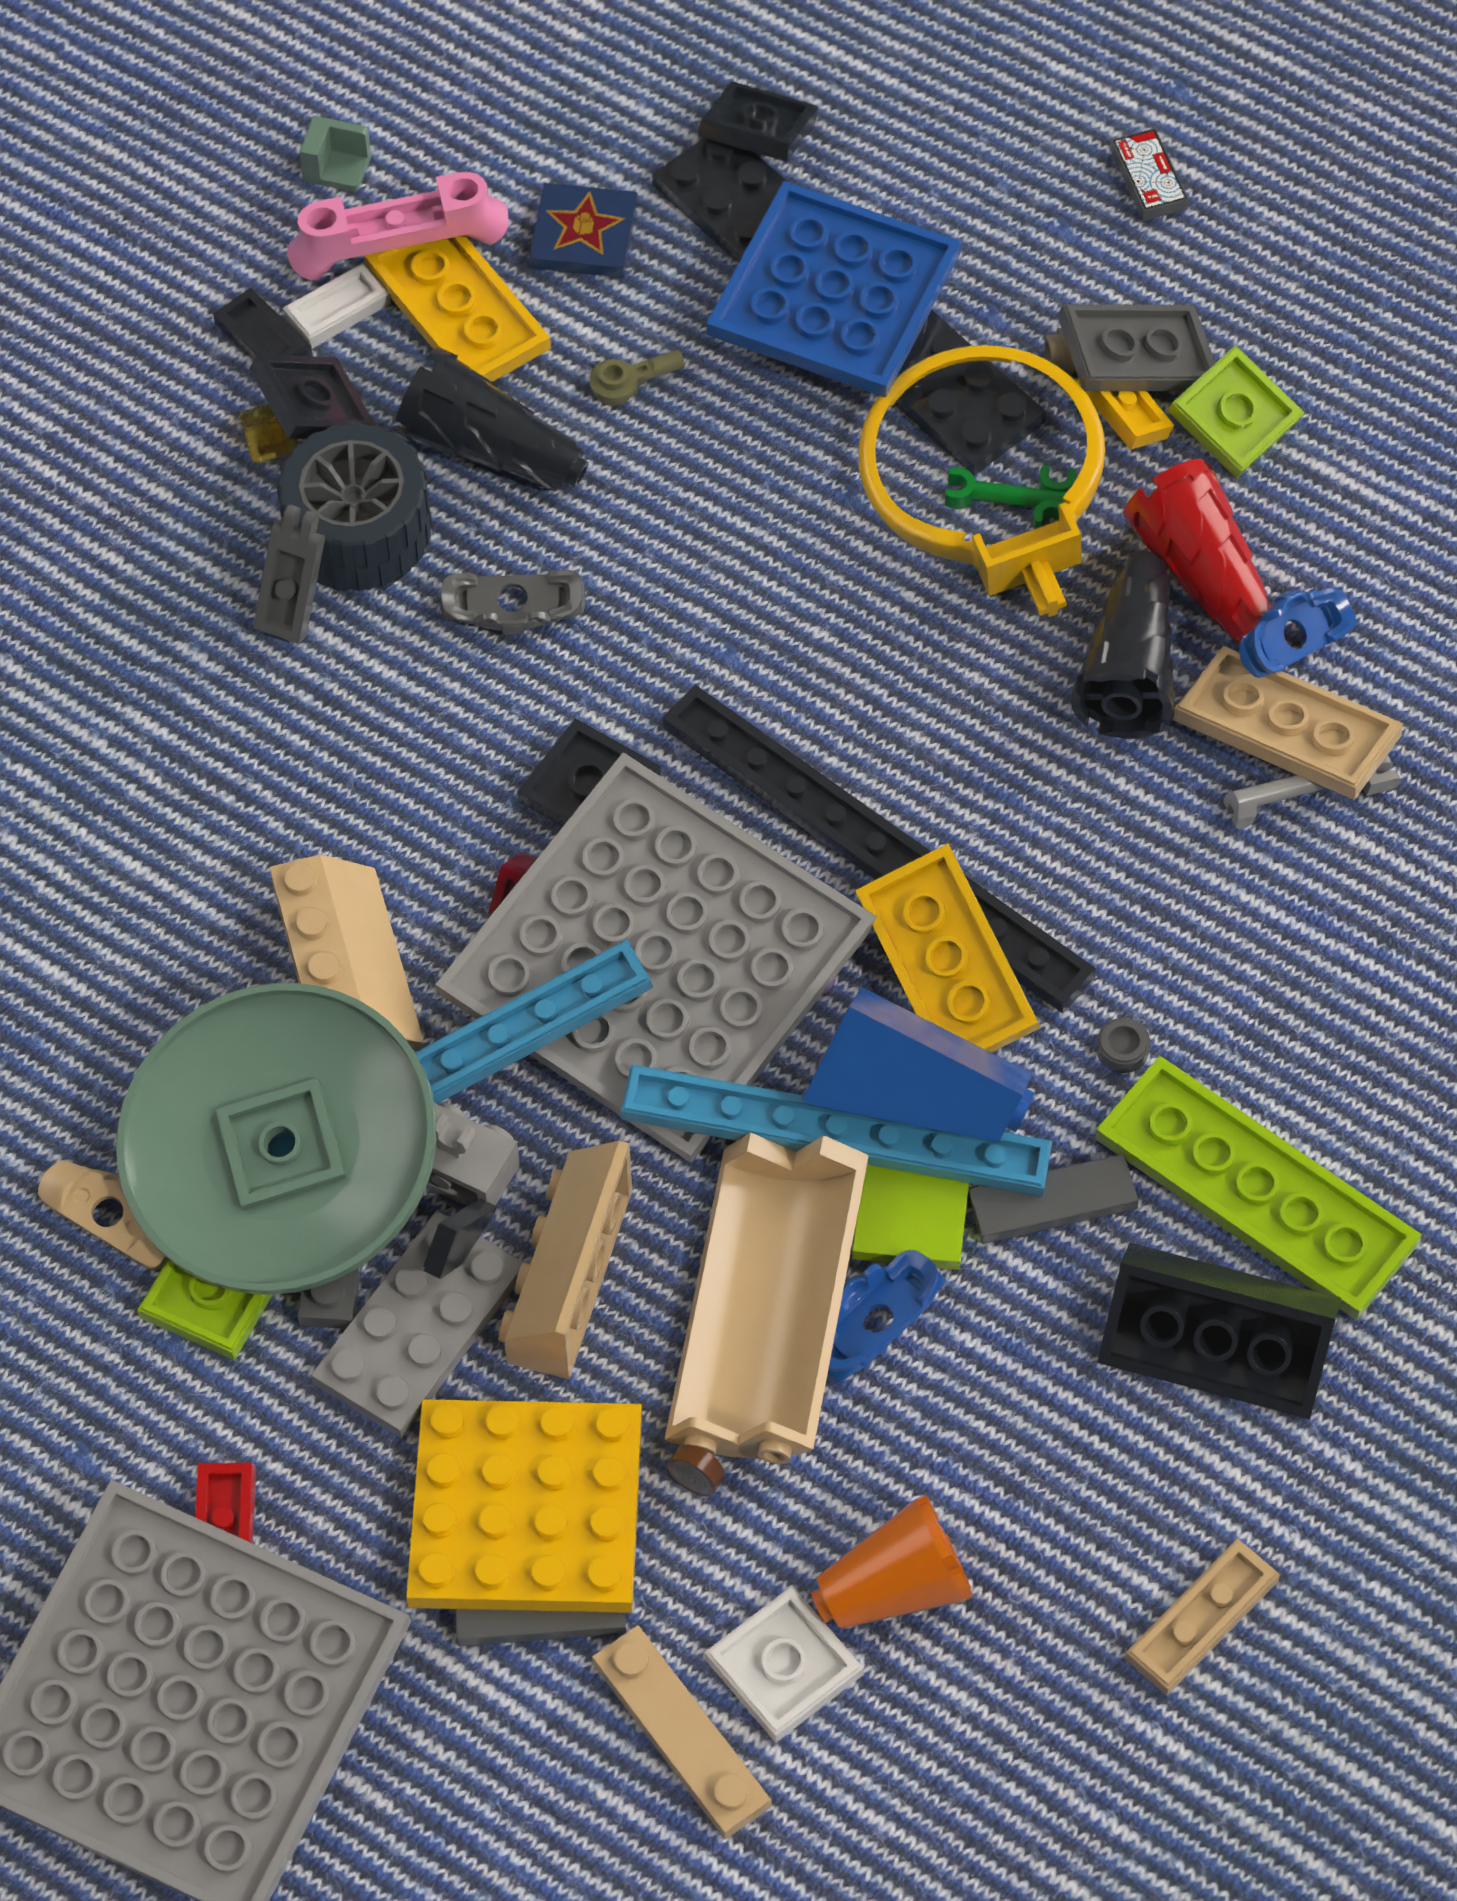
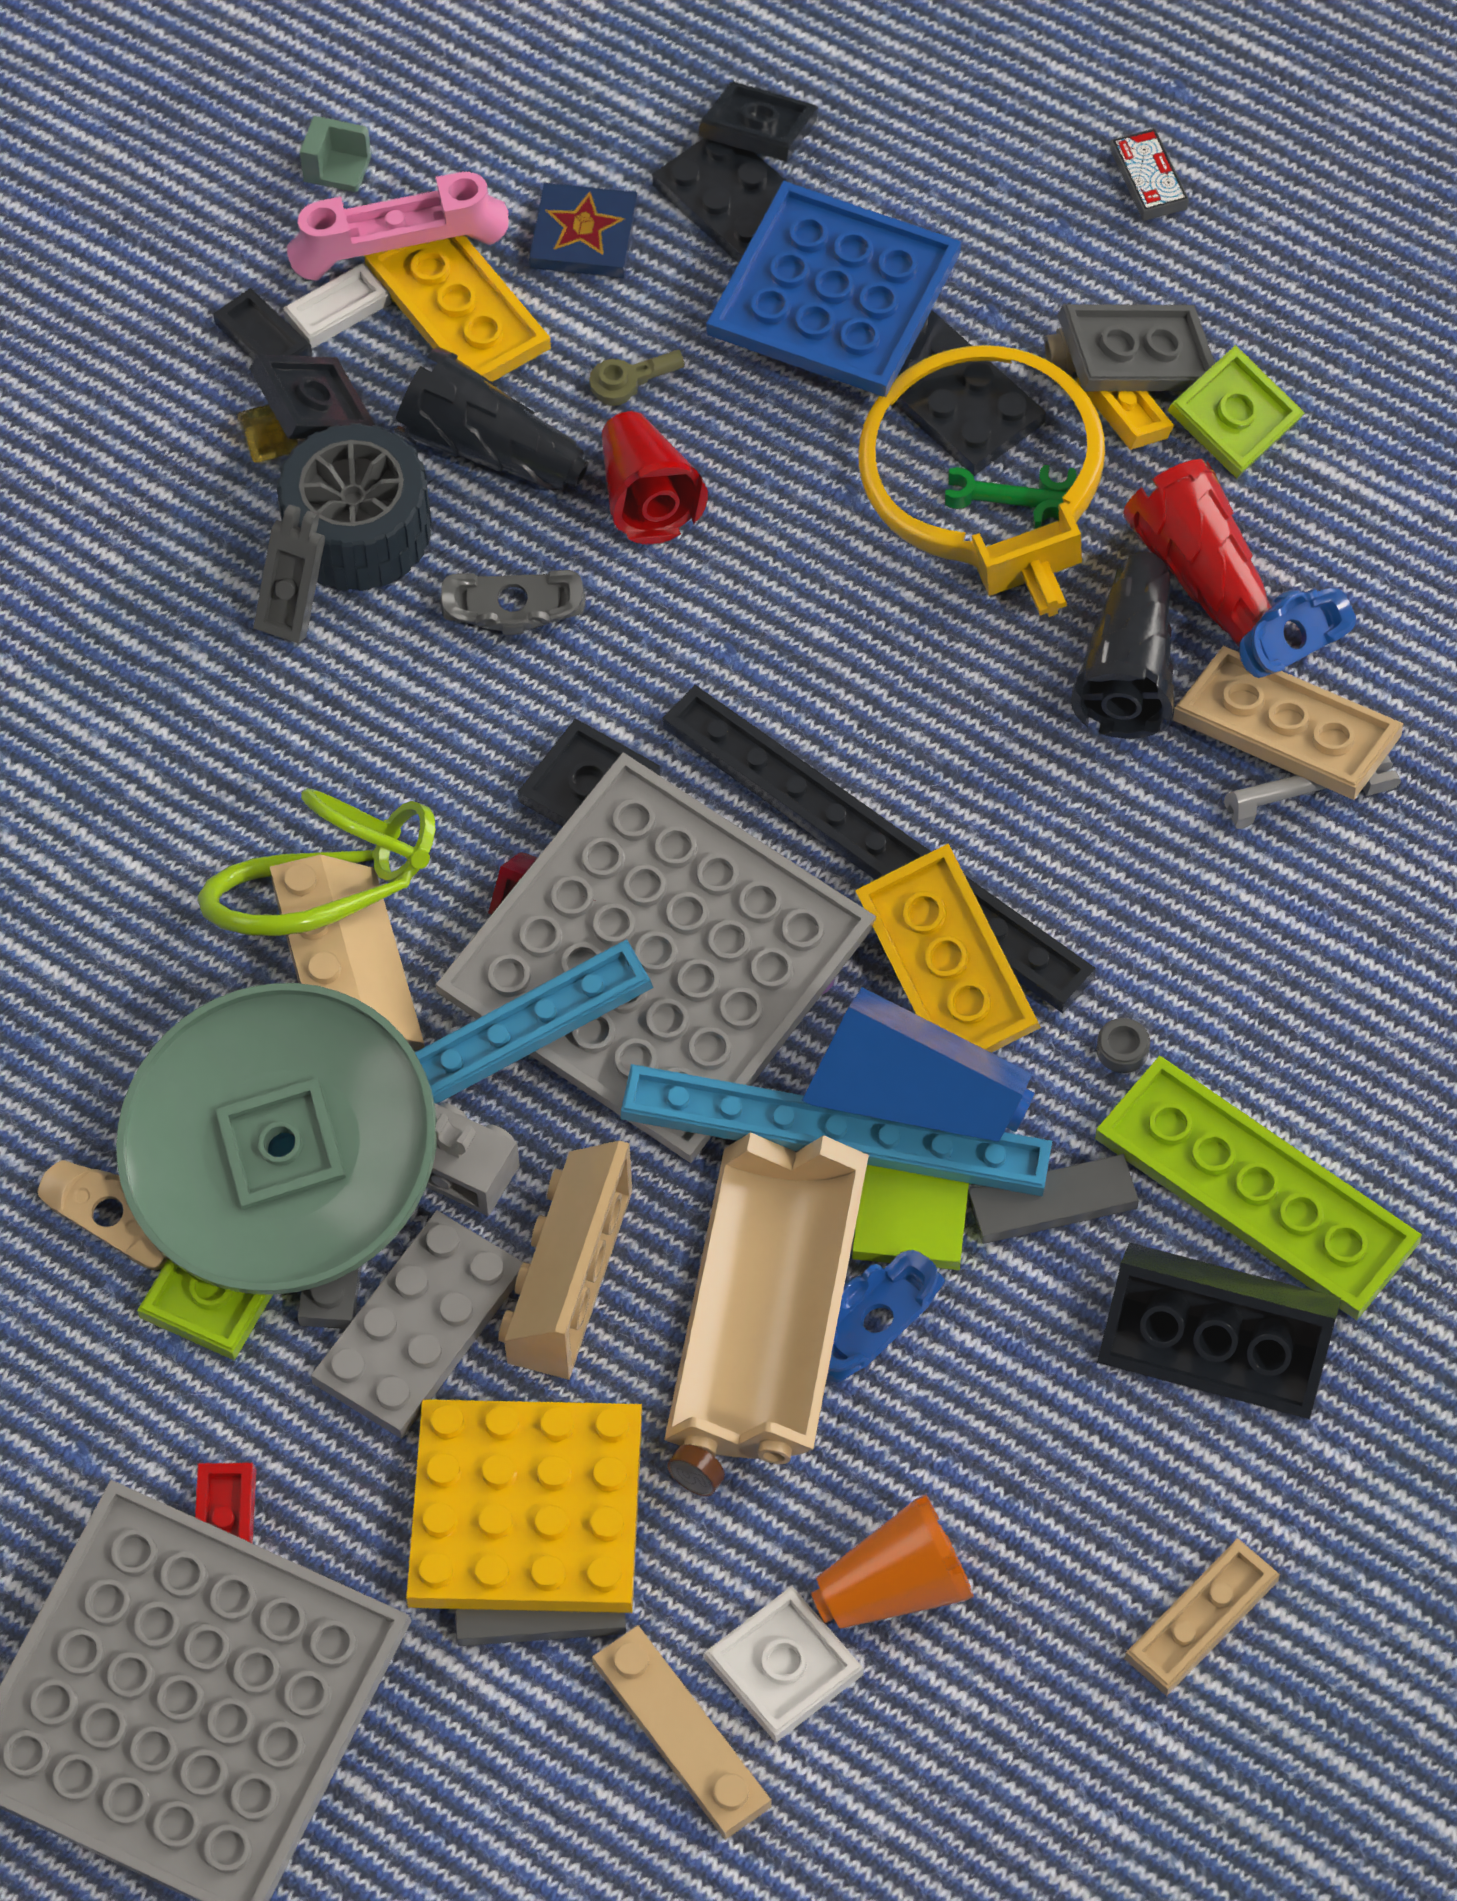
(350, 819): none -> lime animal
(457, 1237): black tile -> none
(649, 481): none -> red cone

